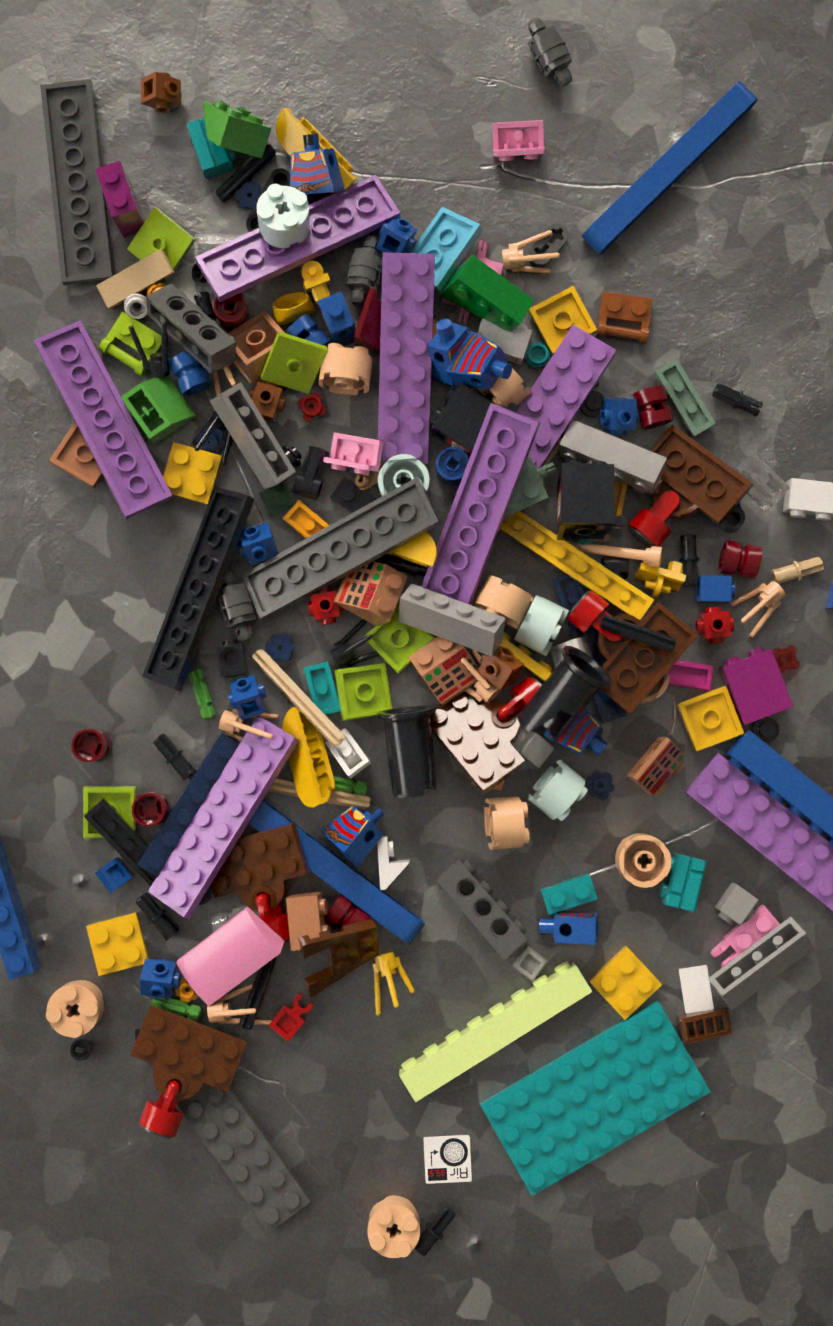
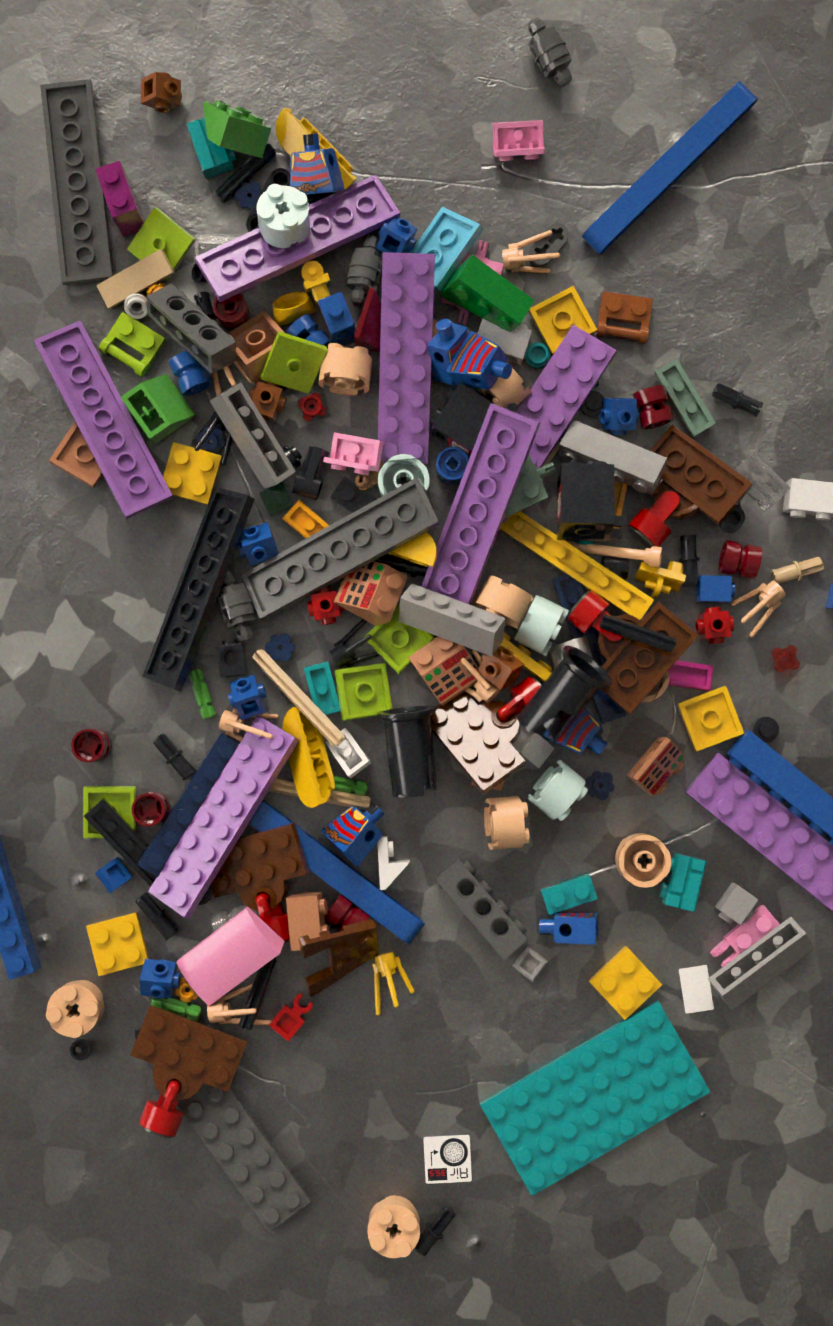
(158, 362): black plant -> none
(494, 1030): yellowish green brick -> none
(697, 1036): reddish brown slope -> none
(755, 685): magenta brick -> none

